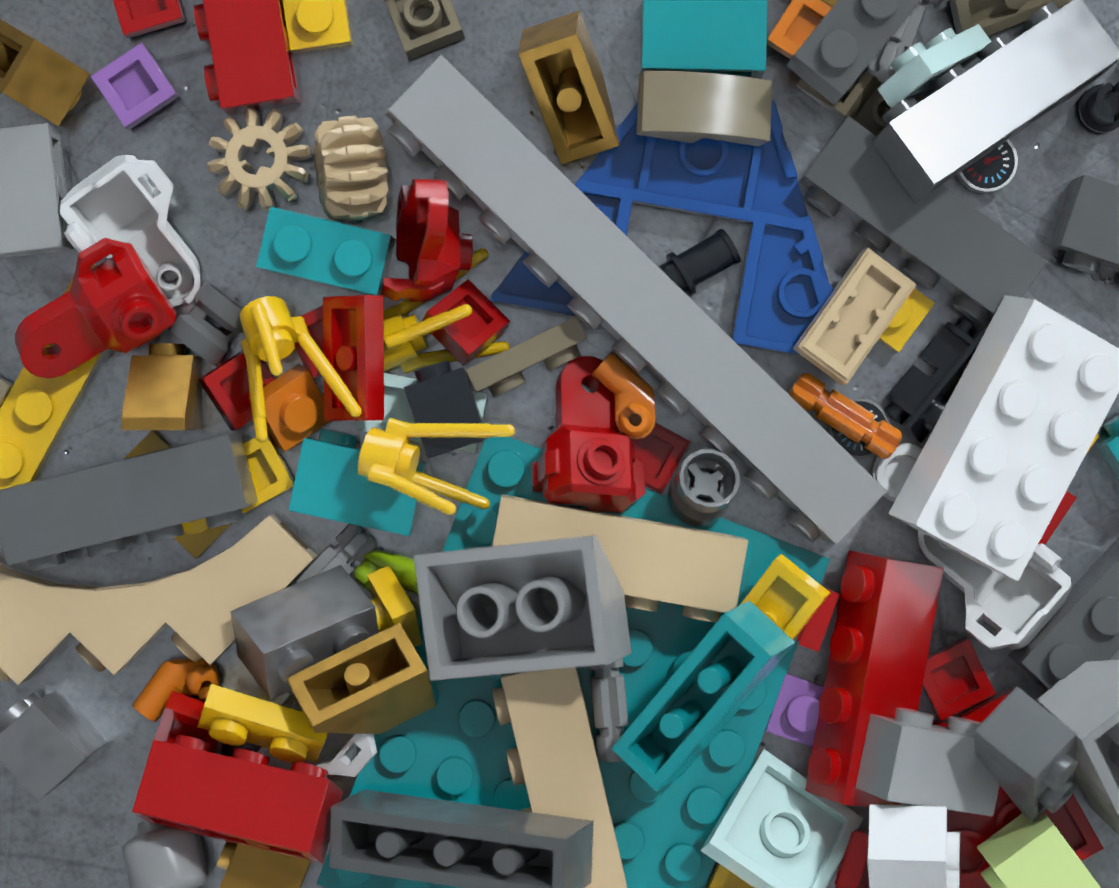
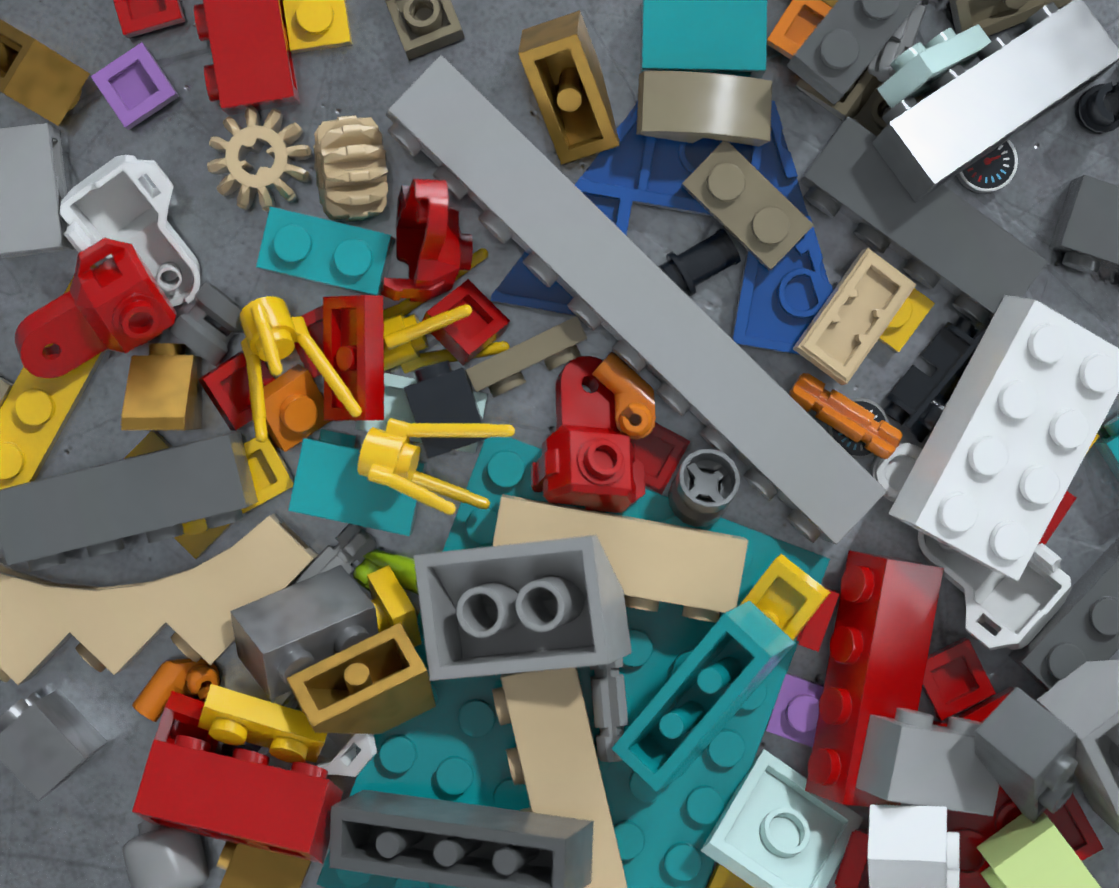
(747, 205): none -> dark tan plate

